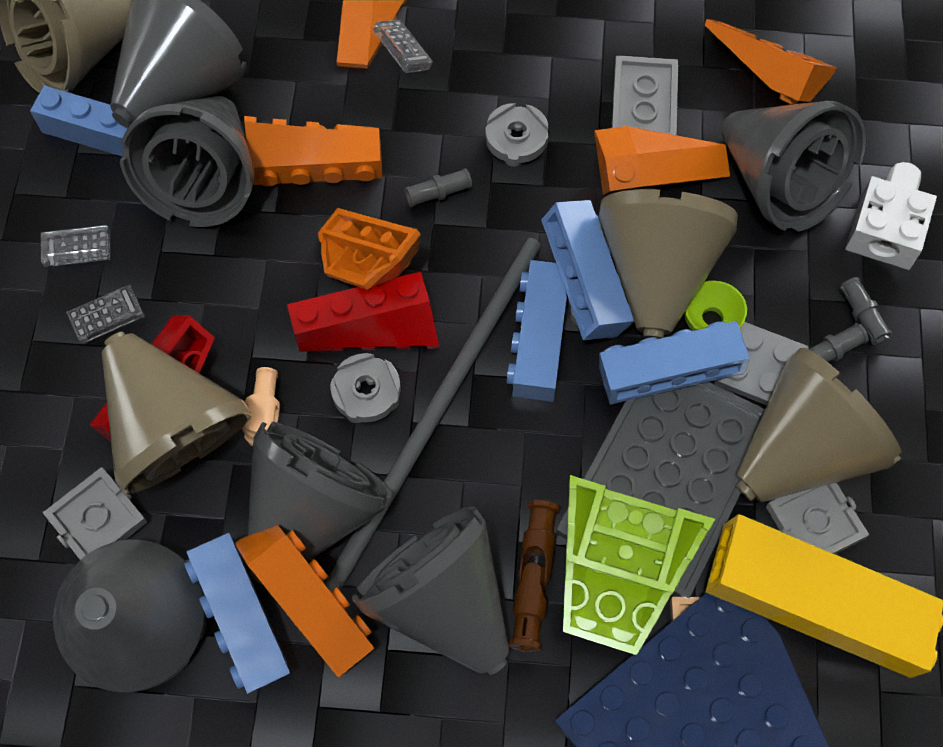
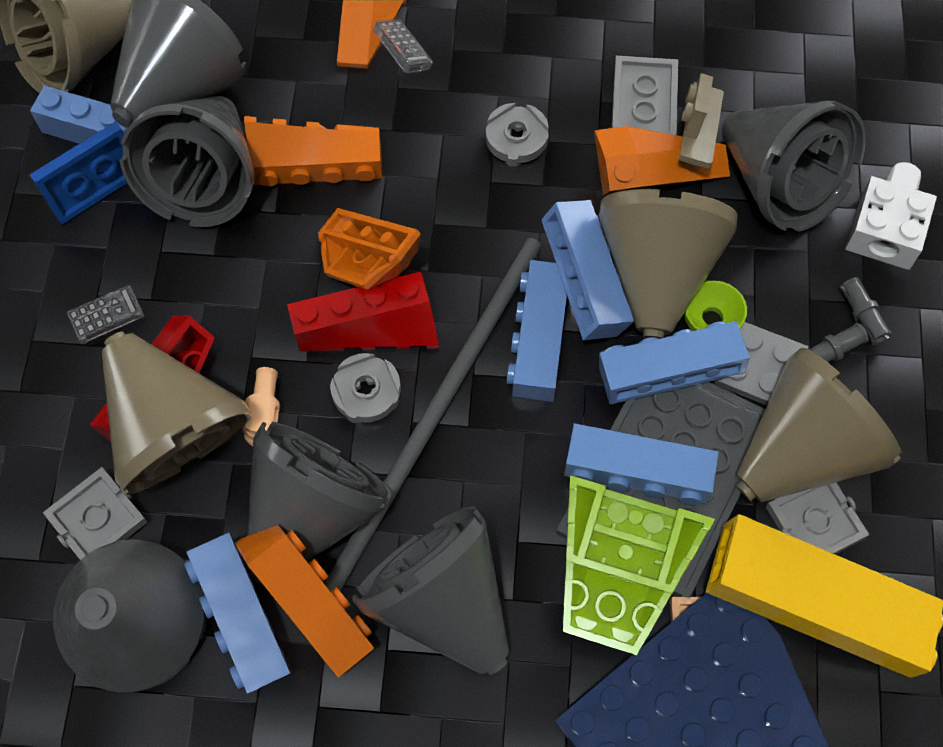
(75, 246): clear tile -> none
(82, 174): none -> blue plate
(438, 187): dark grey pin -> none
(530, 599): reddish brown piece -> none
(642, 464): none -> medium blue brick
(701, 122): none -> dark tan bracket
(787, 72): orange wedge -> none

